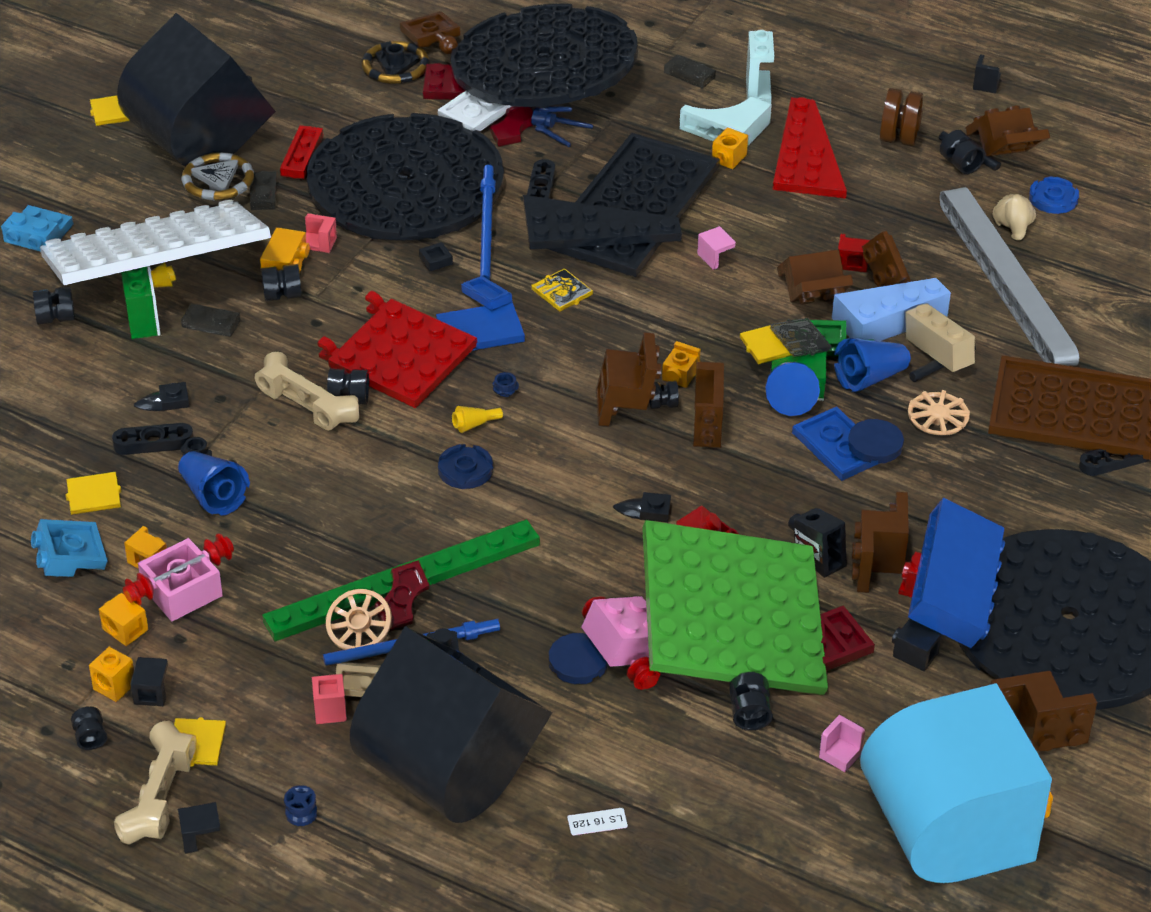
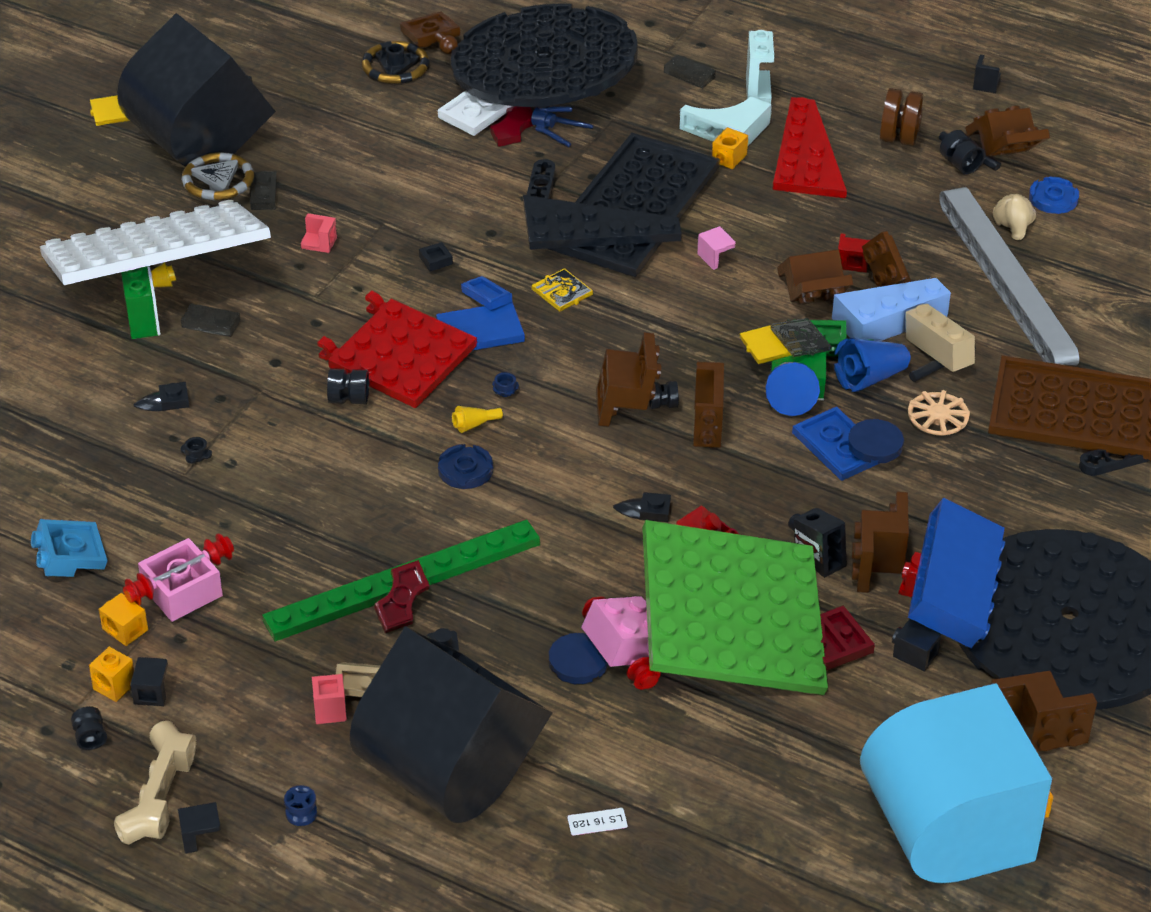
(35, 227): dark azure plate -> none
(44, 303): black wheel -> none
(93, 493): yellow piece -> none
(133, 446): black beam -> none
(142, 546): light orange brick -> none
(208, 738): yellow piece -> none
(214, 481): blue cone -> none
(281, 282): black wheel -> none
(285, 248): light orange brick -> none
(300, 152): red plate -> none
(326, 408): tan plate -> none
(358, 619): light nougat wheel -> none
(364, 184): black plate -> none
(440, 83): dark red wing -> none
(468, 630): blue bar -> none
(487, 188): blue bar -> none
(681, 364): light orange brick -> none
(750, 701): black wheel -> none
(842, 743): bright pink panel -> none

